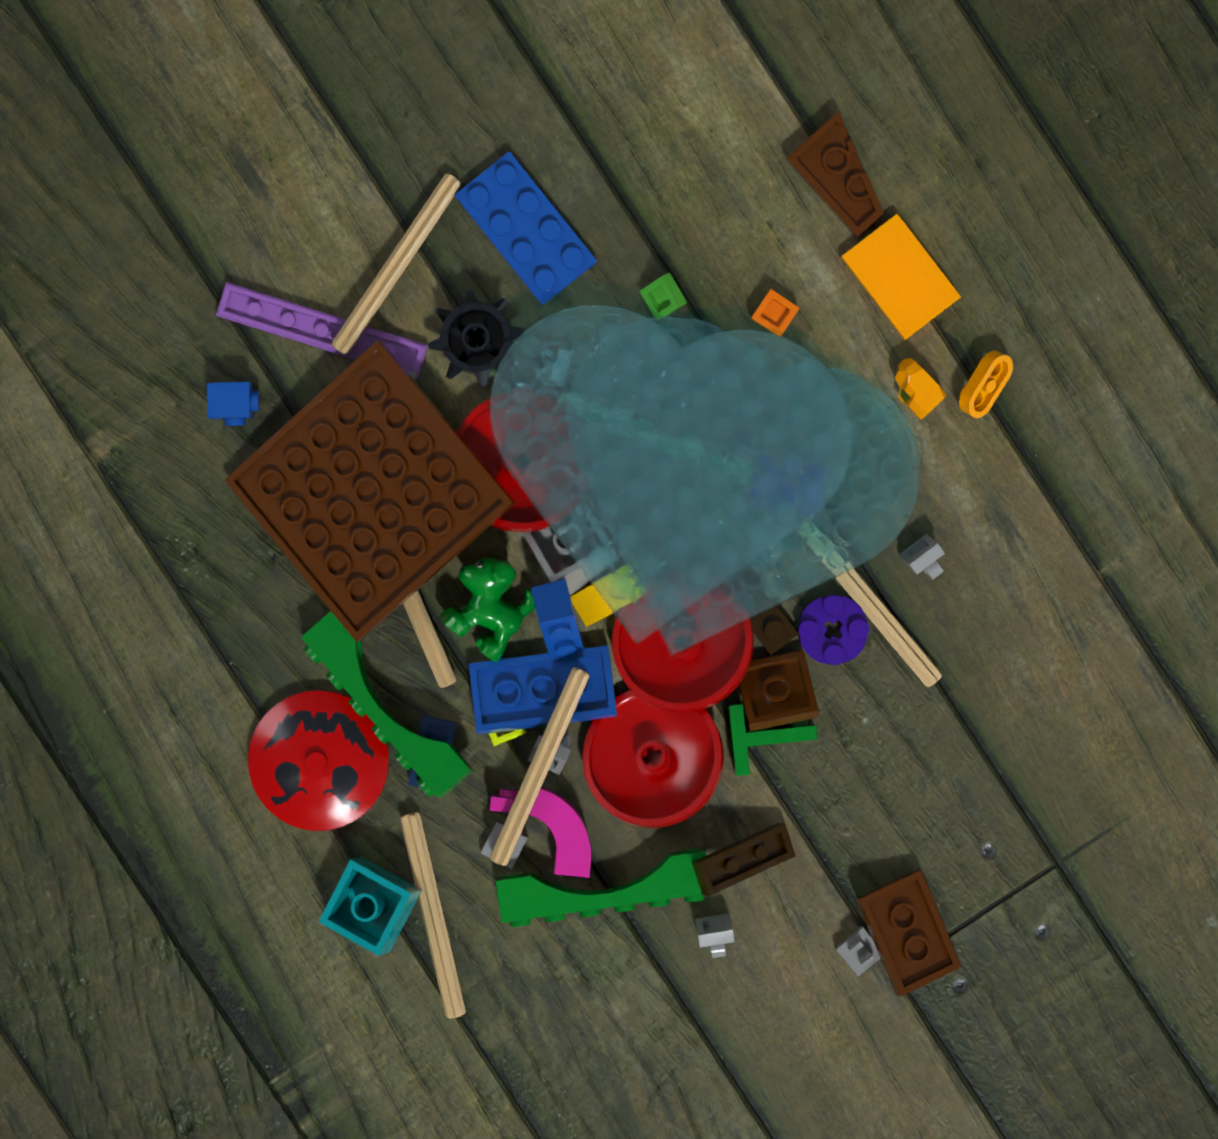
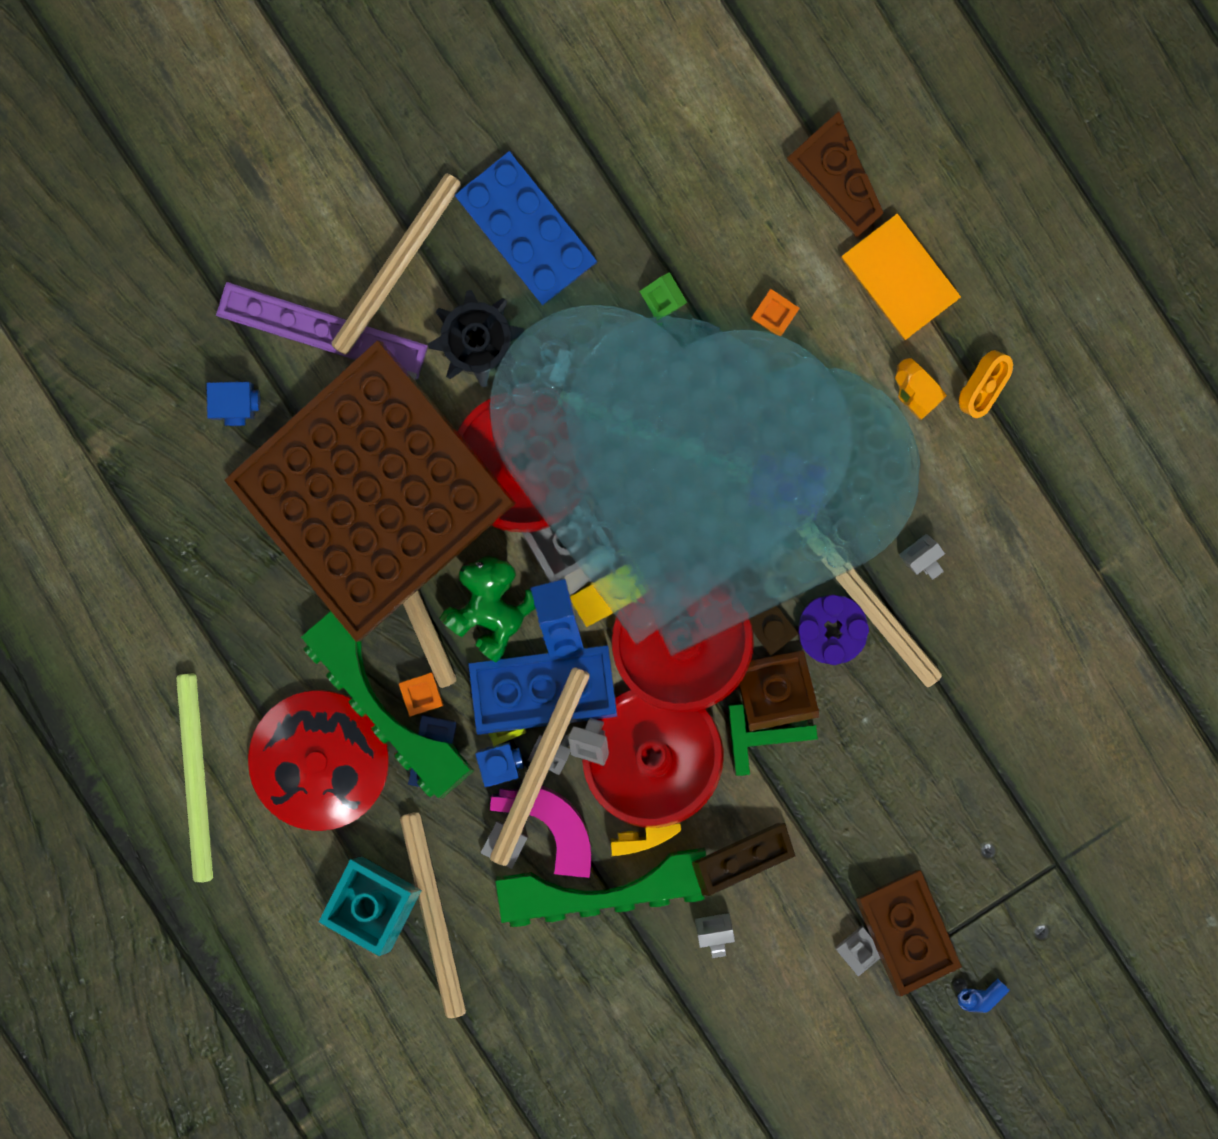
(194, 777): none -> yellowish green axle
(421, 694): none -> orange plate
(499, 763): none -> blue brick
(589, 743): none -> light grey tile
(630, 842): none -> yellow slope
(982, 1000): none -> blue arm

